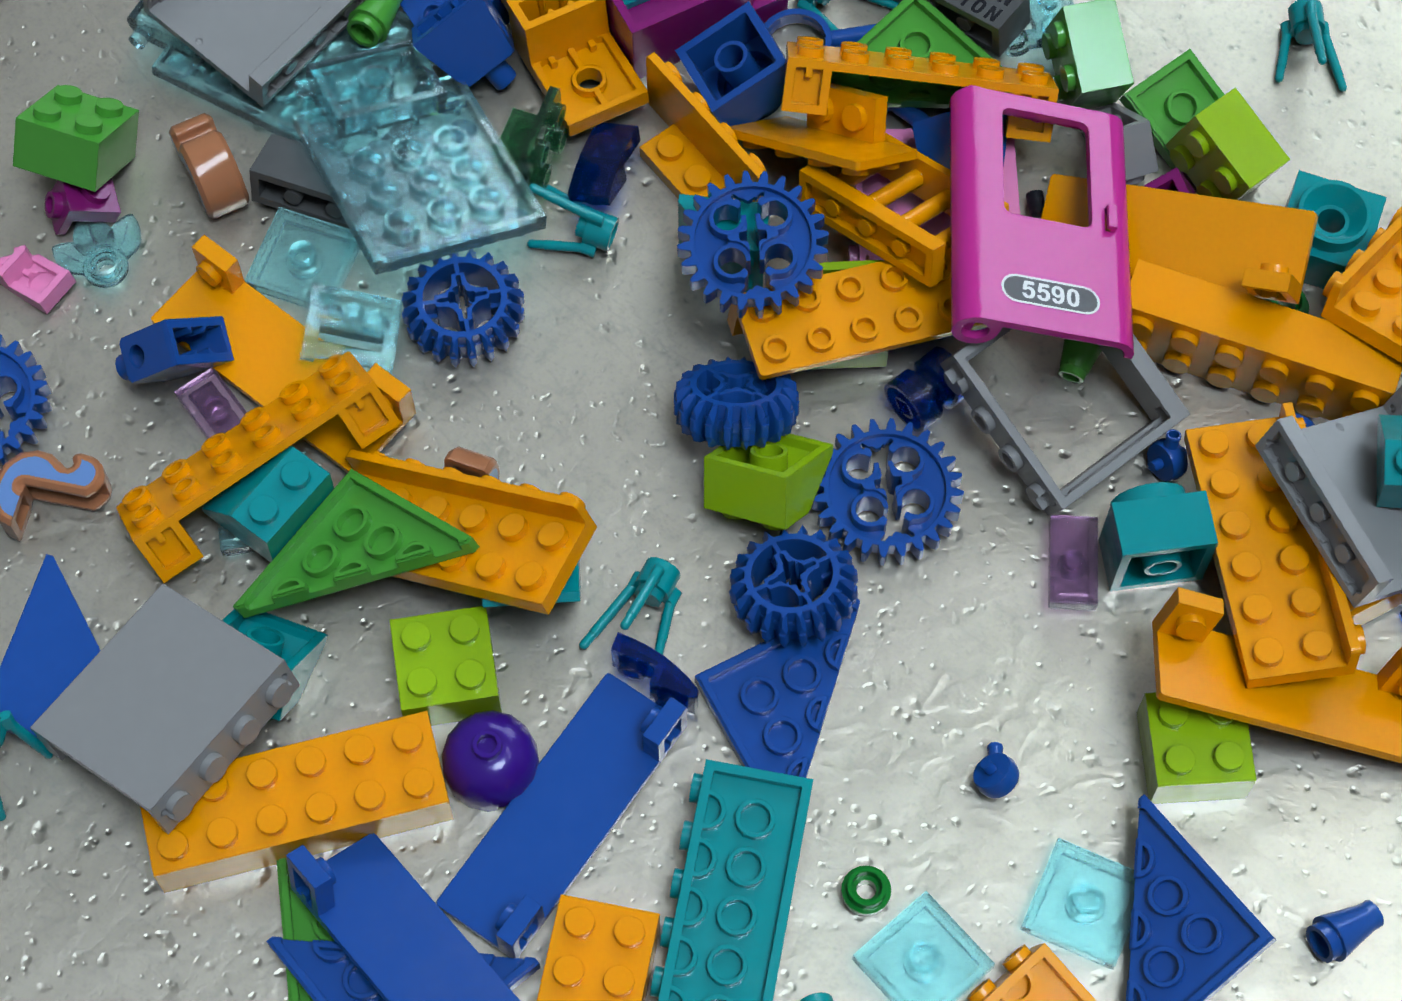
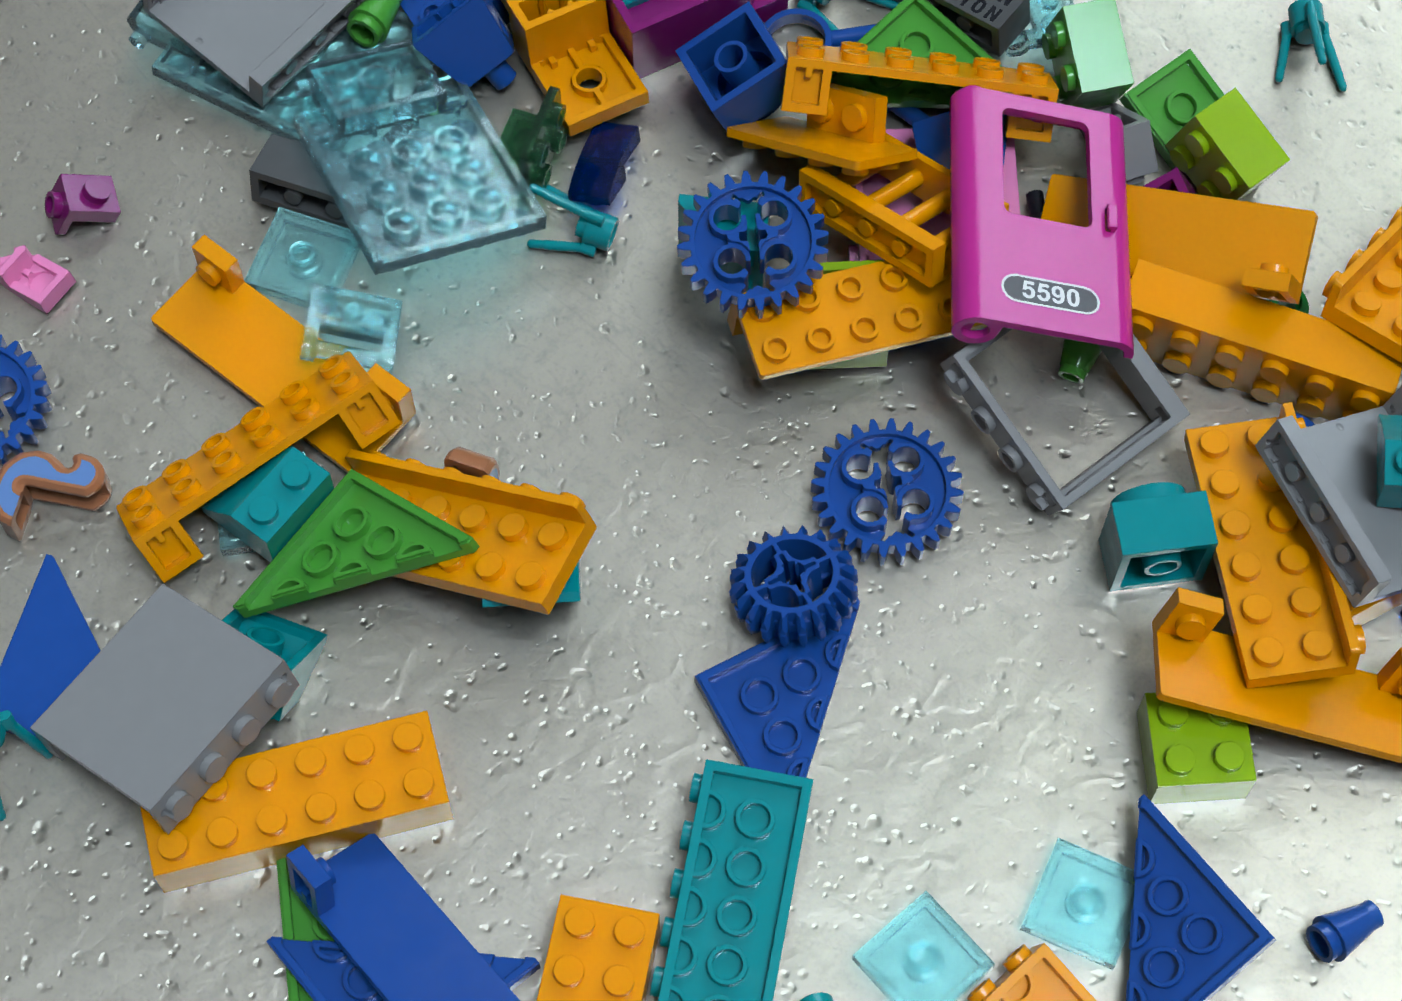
(75, 137): bright green brick -> none
(100, 245): clear light blue plate -> none
(154, 354): blue torso -> none
(210, 165): nougat animal -> none
(210, 403): clear purple plate -> none
(431, 313): blue gear -> none
(445, 664): lime brick -> none
(489, 760): dark purple cylinder -> none
(562, 815): blue bracket -> none
(651, 587): teal plant -> none
(666, 679): clear blue slope -> none
(695, 144): light orange bracket -> none
(733, 405): blue gear -> none
(766, 483): lime slope -> none
(866, 876): green plate -> none
(922, 393): clear blue wheel -> none
(996, 773): blue piece -> none
(1073, 562): clear purple plate -> none
(1167, 457): blue piece -> none
(1344, 222): teal piece -> none

